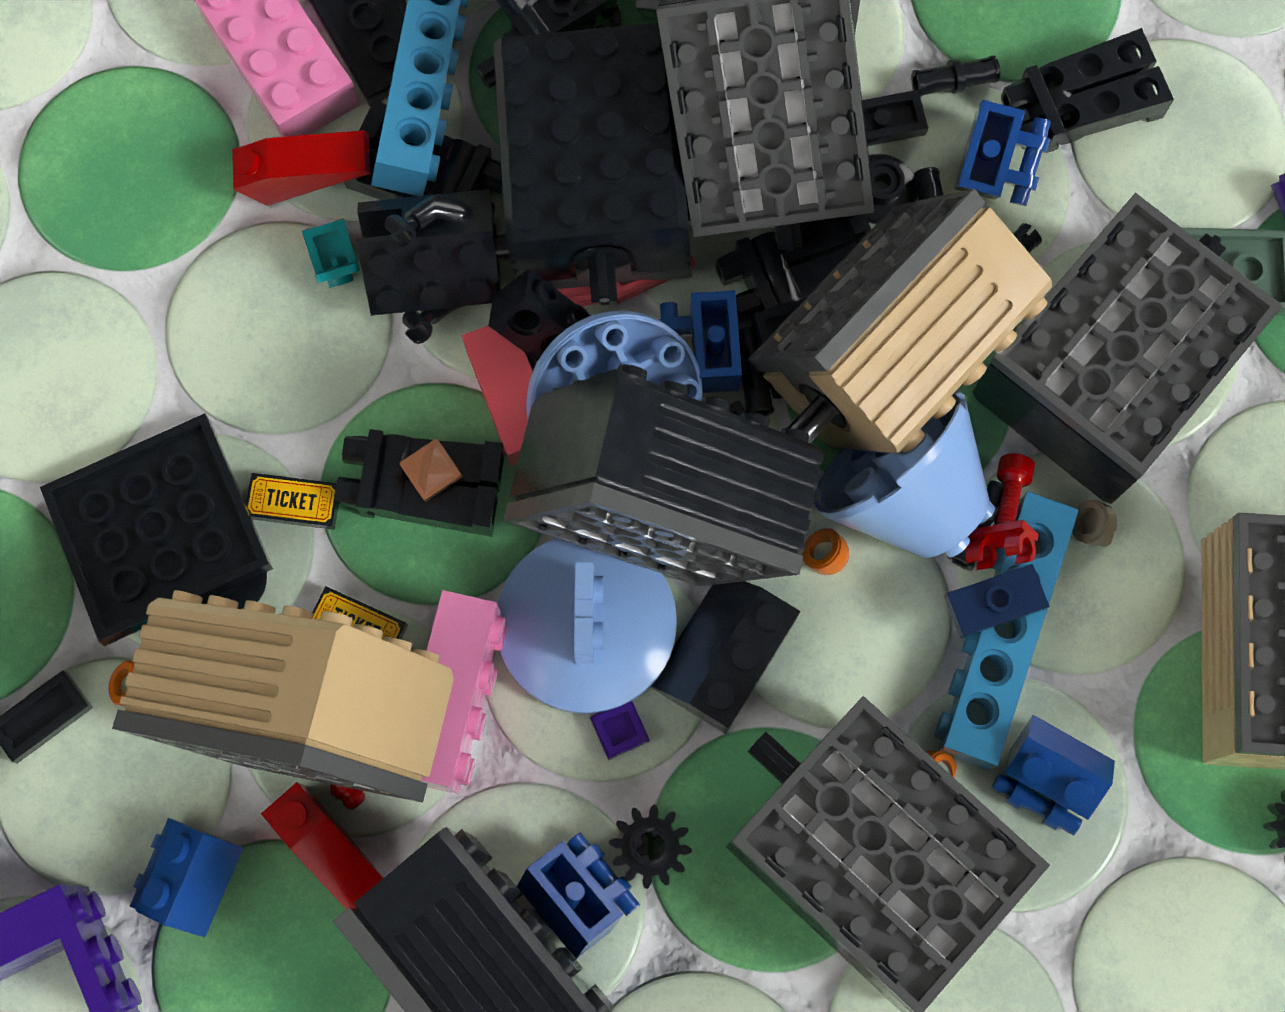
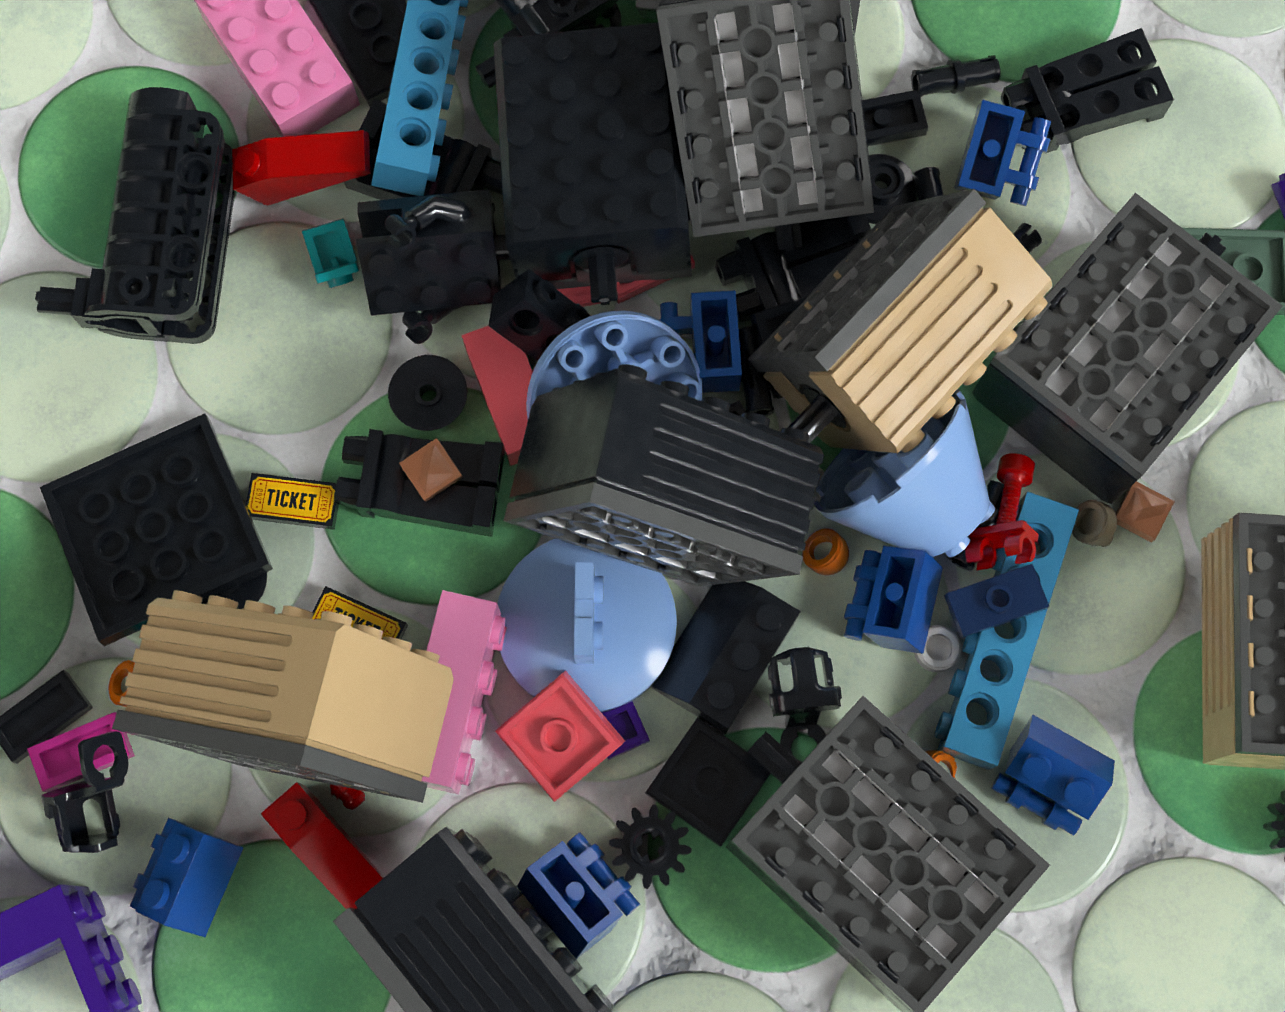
(58, 758): none -> dark pink plate
(66, 803): none -> black piece
(158, 226): none -> black piece
(423, 375): none -> black piece
(560, 736): none -> coral tile
(708, 782): none -> black tile
(807, 698): none -> black piece
(894, 598): none -> blue brick
(941, 649): none -> white tile
(1143, 511): none -> nougat tile

